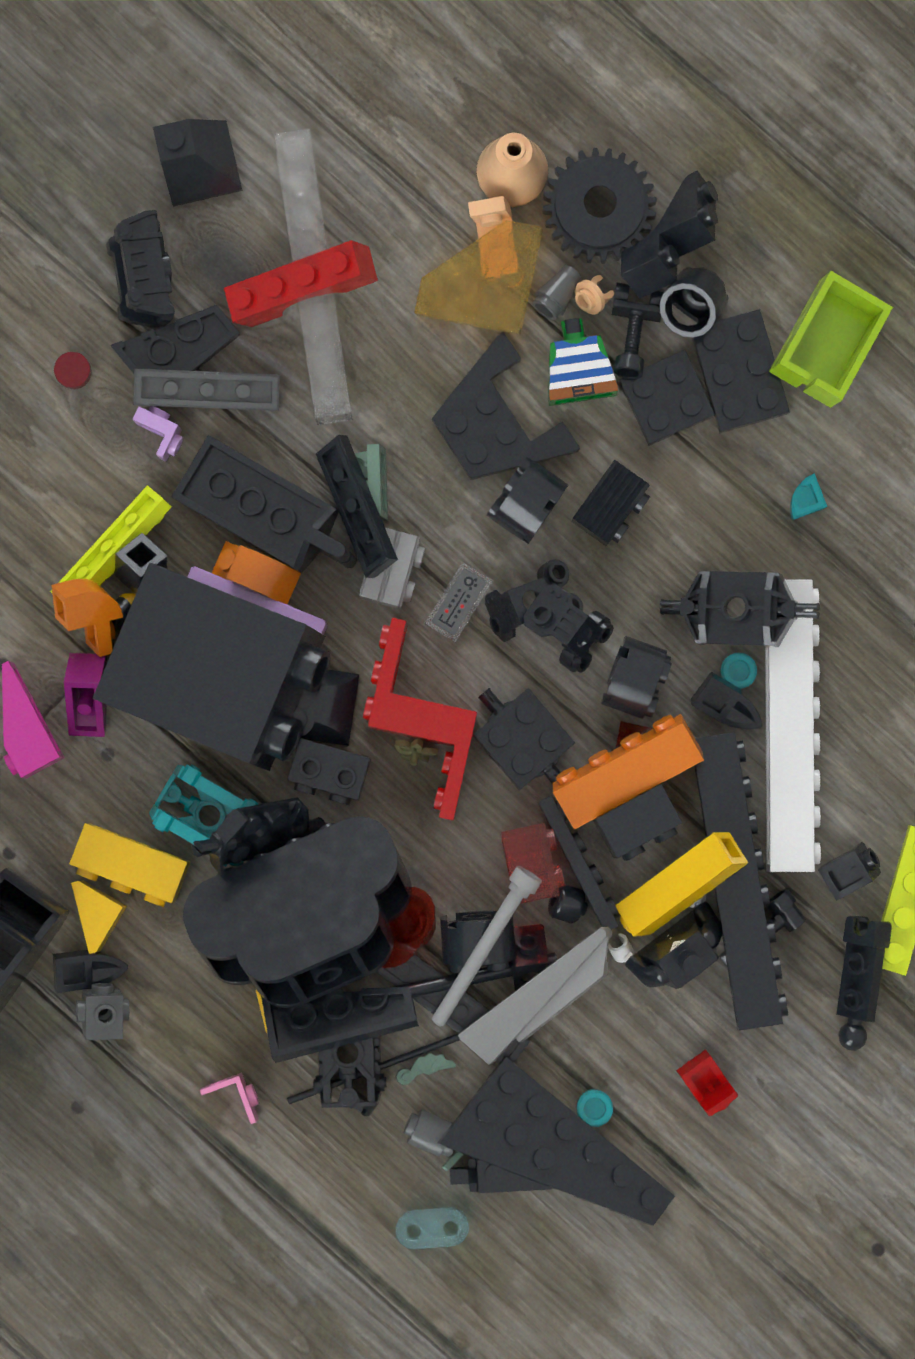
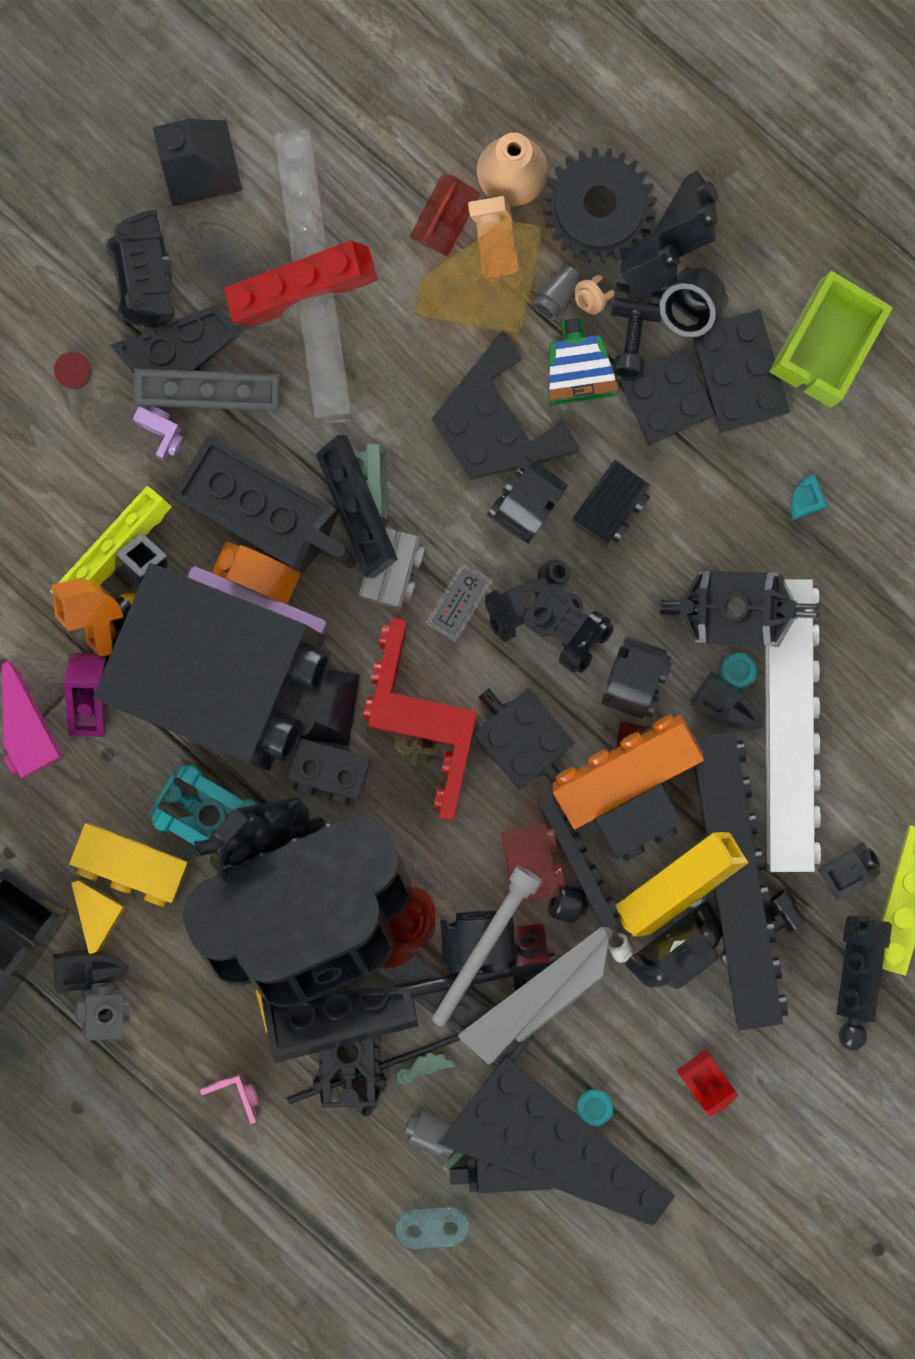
(444, 214): none -> clear red slope

